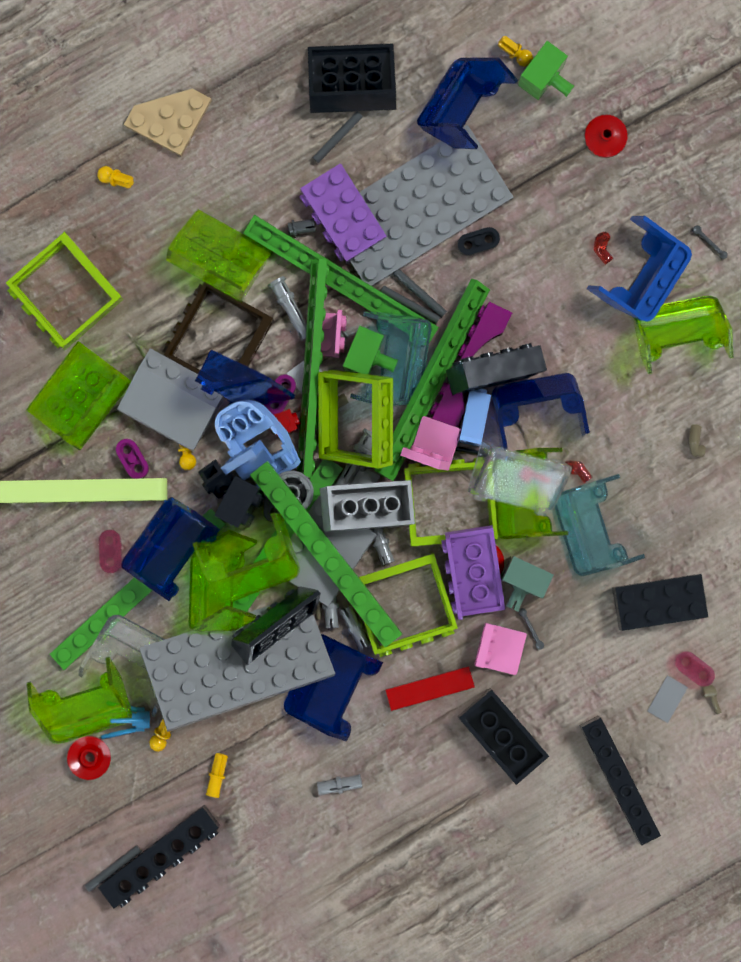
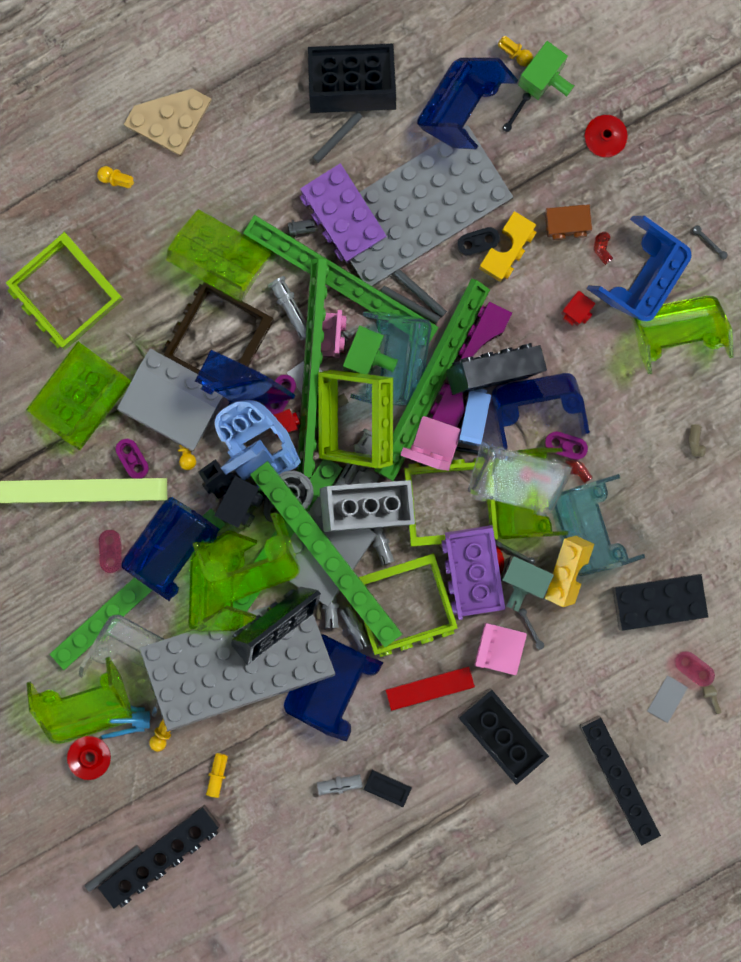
(387, 788): none -> black tile
(507, 127): none -> black hinge
(519, 231): none -> yellow arch
(530, 560): none -> dark grey hinge
(567, 442): none -> magenta plate
(568, 221): none -> dark orange brick
(572, 557): none -> yellow arch
(578, 309): none -> red brick

